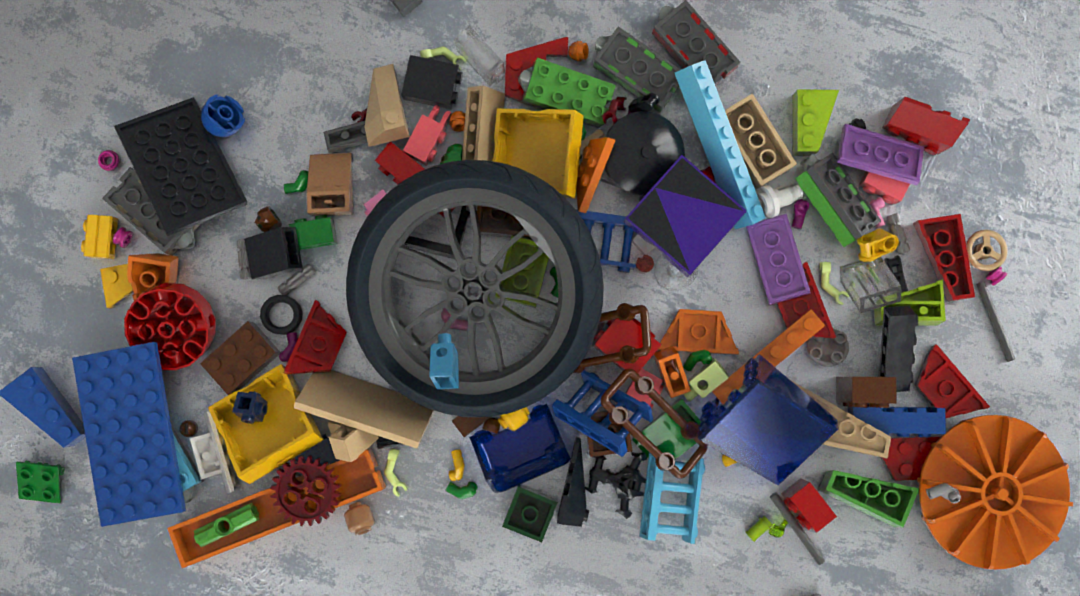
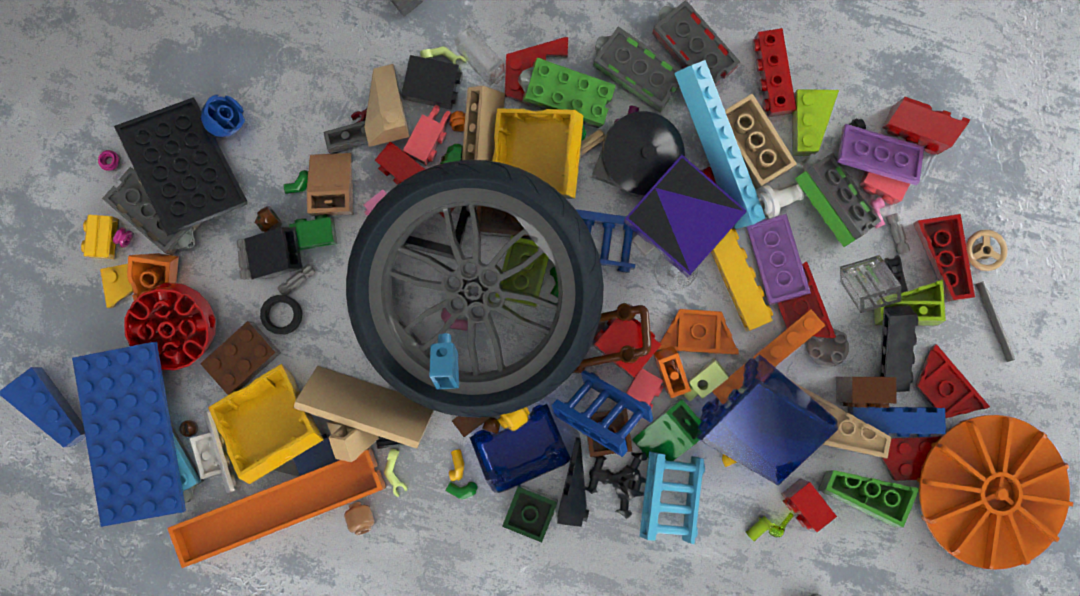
(39, 481): green hinge -> none
(216, 529): bright green piece -> none
(250, 407): dark blue brick -> none
(292, 339): magenta arm -> none
(299, 509): dark red gear -> none
(316, 344): red wing -> none
(578, 51): orange plate -> none
(591, 169): orange wing -> none
(615, 104): dark red arm -> none
(619, 416): reddish brown bar -> none
(644, 103): black bar -> none
(644, 264): clear red piece -> none
(702, 355): green arm -> none
(740, 282): none -> yellow brick
(774, 72): none -> red brick
(797, 528): dark grey bar -> none
(800, 209): magenta arm -> none
(825, 269): yellowish green arm -> none
(876, 243): yellow piece -> none
(944, 490): light grey arm -> none
(996, 276): dark pink bush -> none

